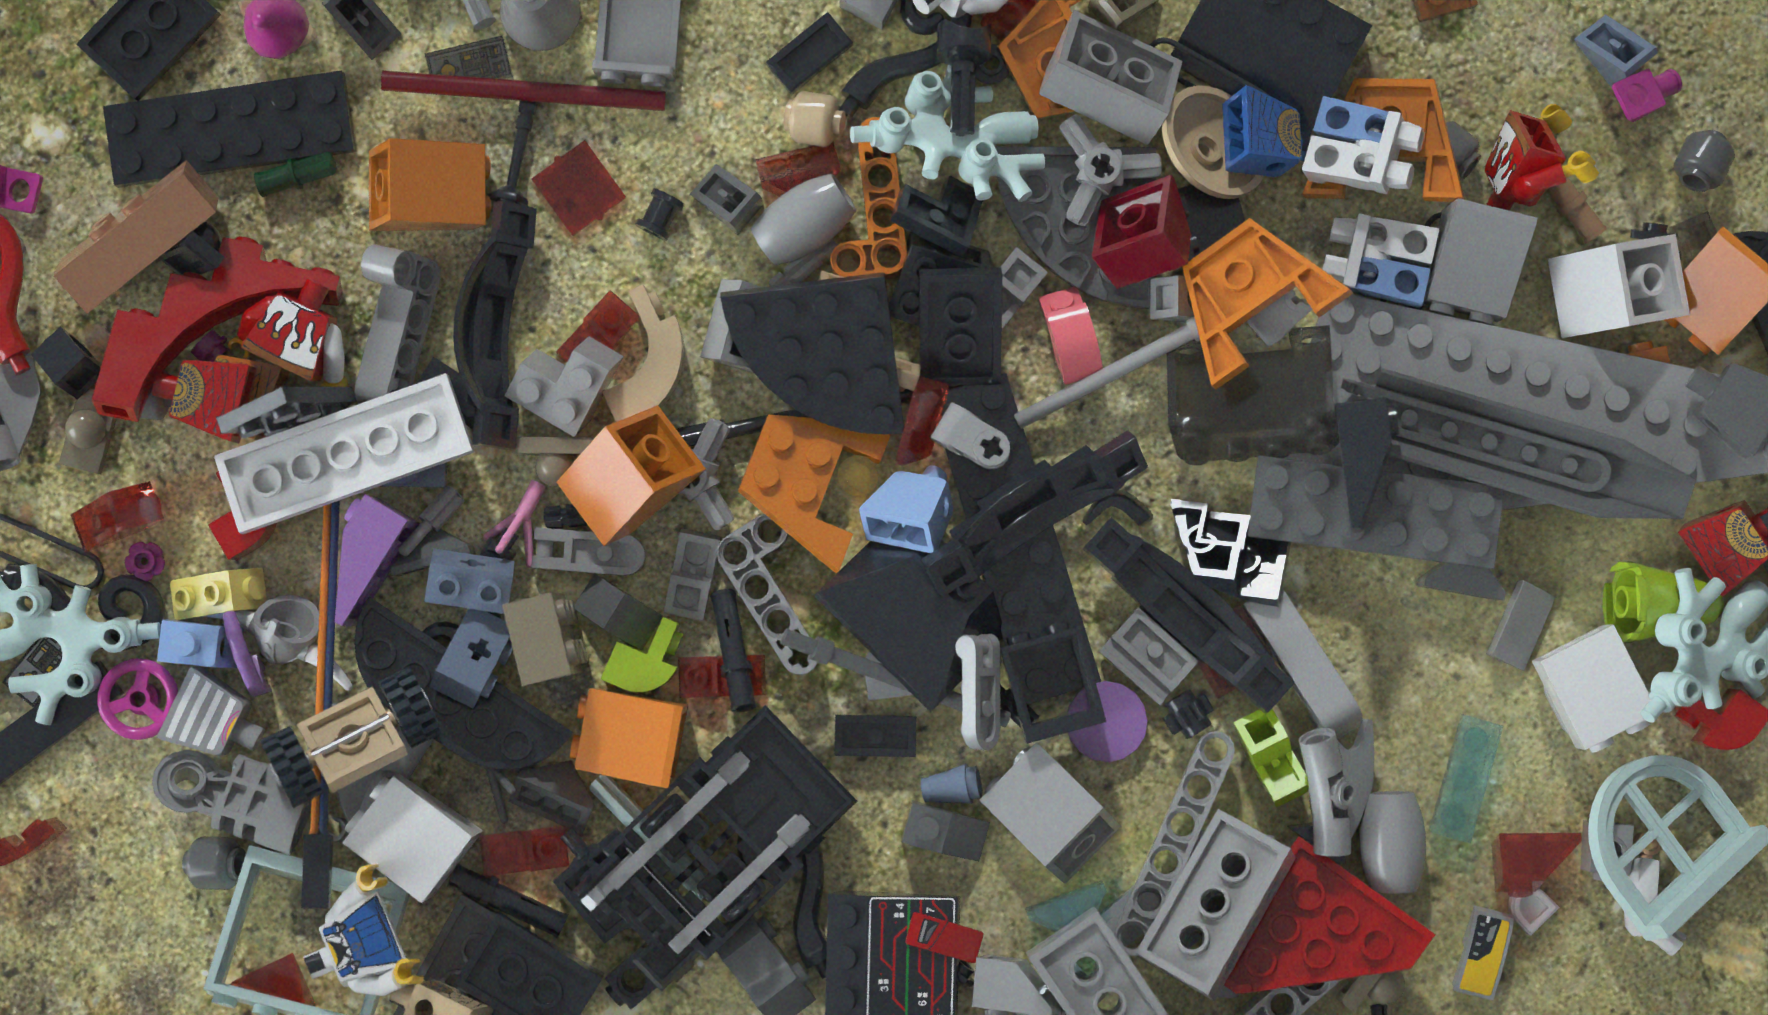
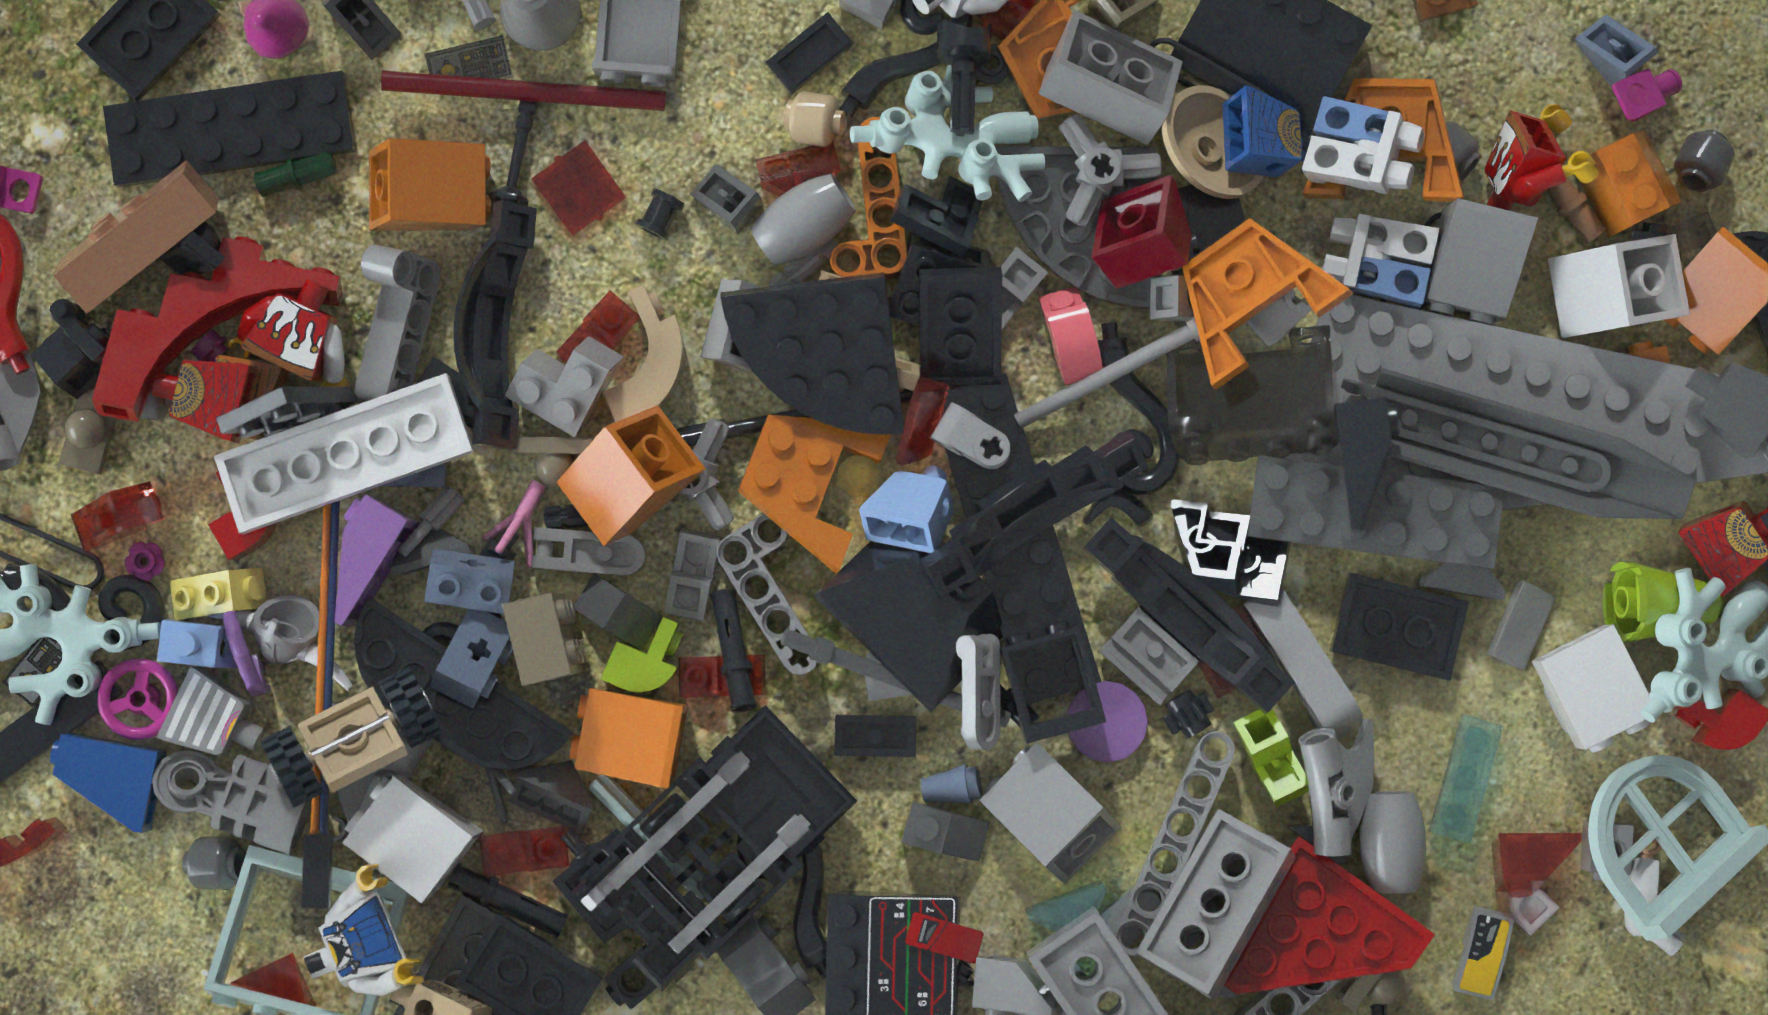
(86, 336): none -> black plate
(110, 776): none -> blue slope
(1143, 399): none -> black plant
(1399, 626): none -> black plate
(1629, 183): none -> orange slope

